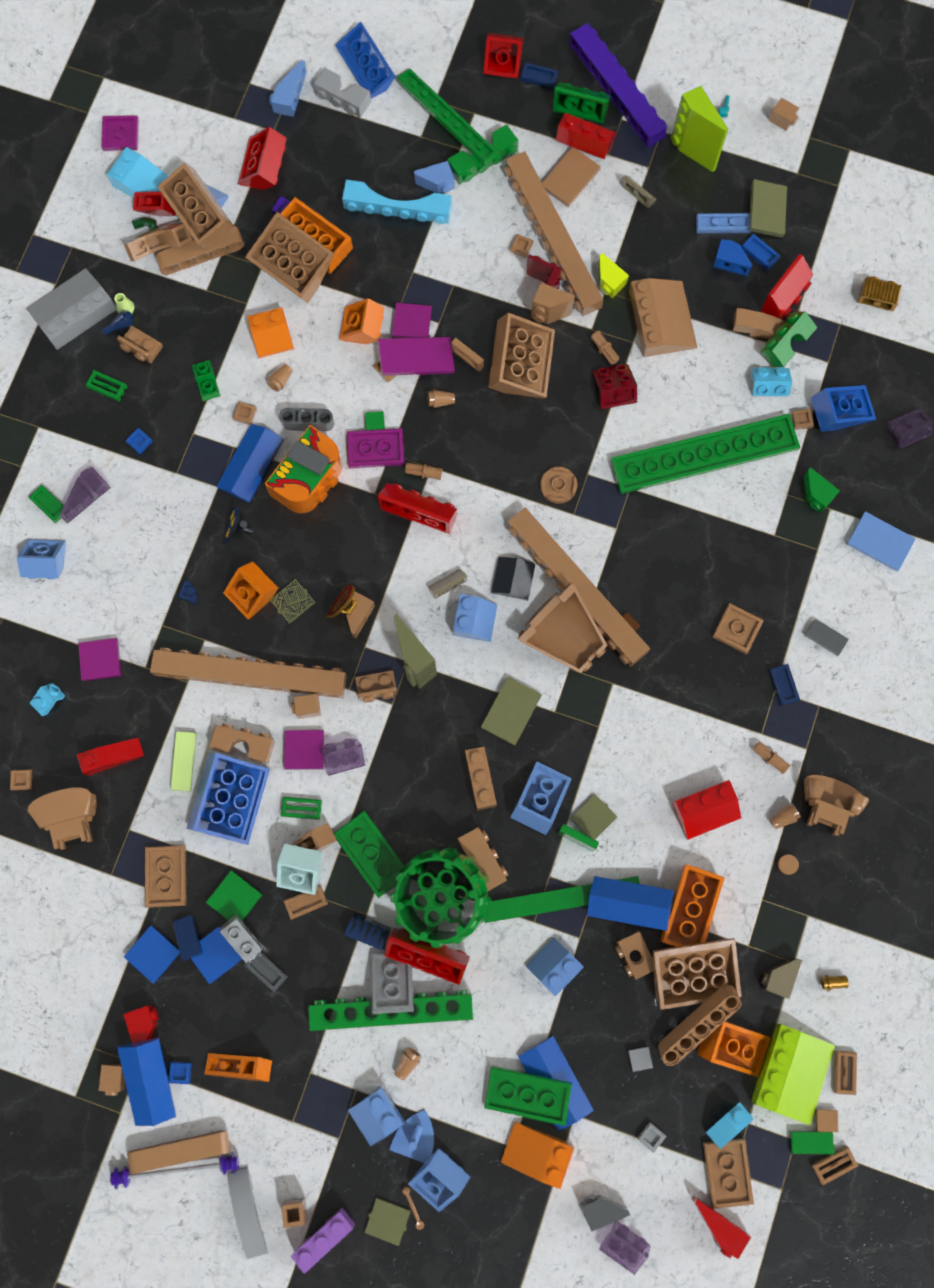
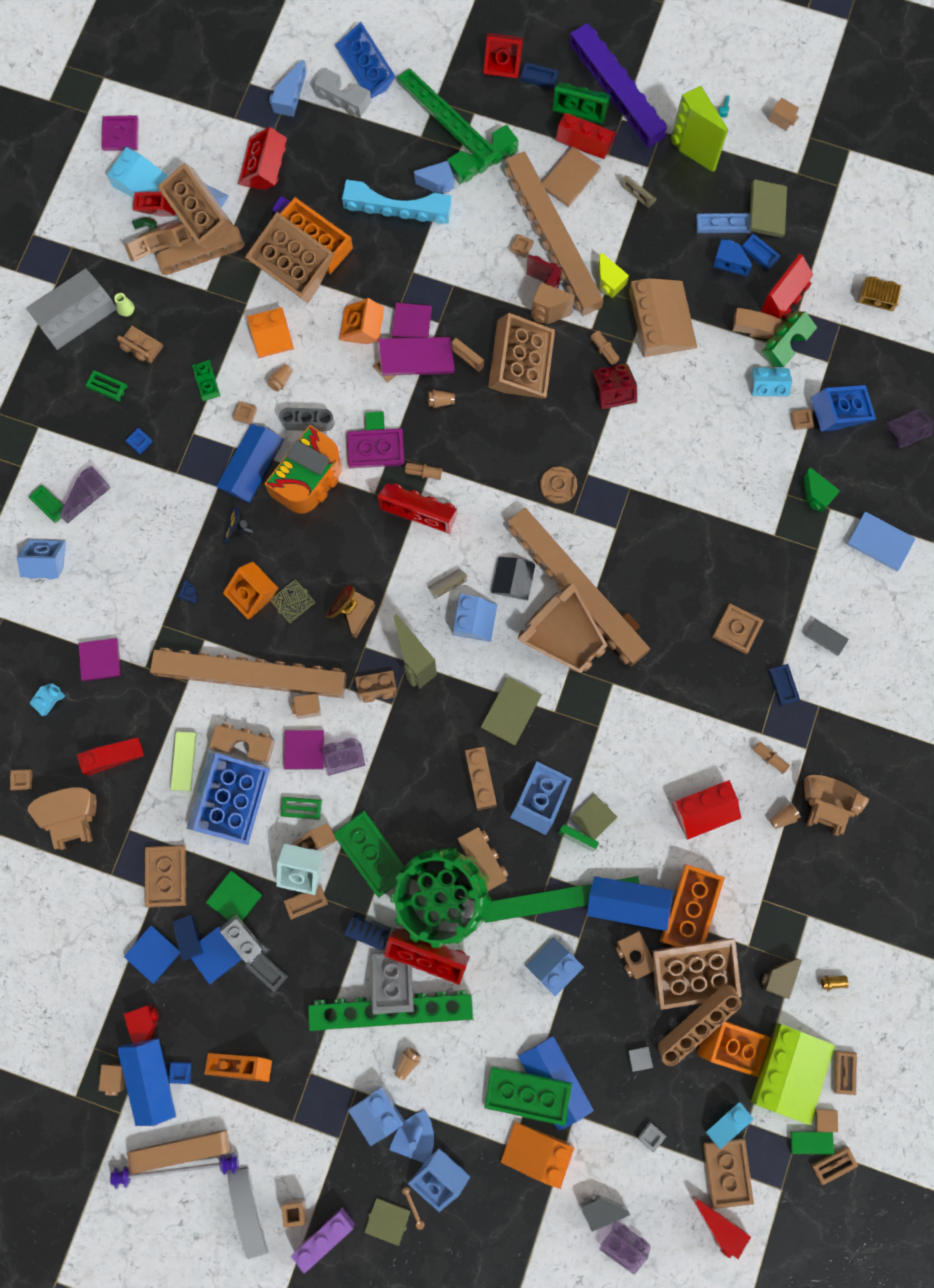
(122, 320): dark blue cone -> none
(705, 453): green plate -> none
(788, 864): medium nougat tile -> none

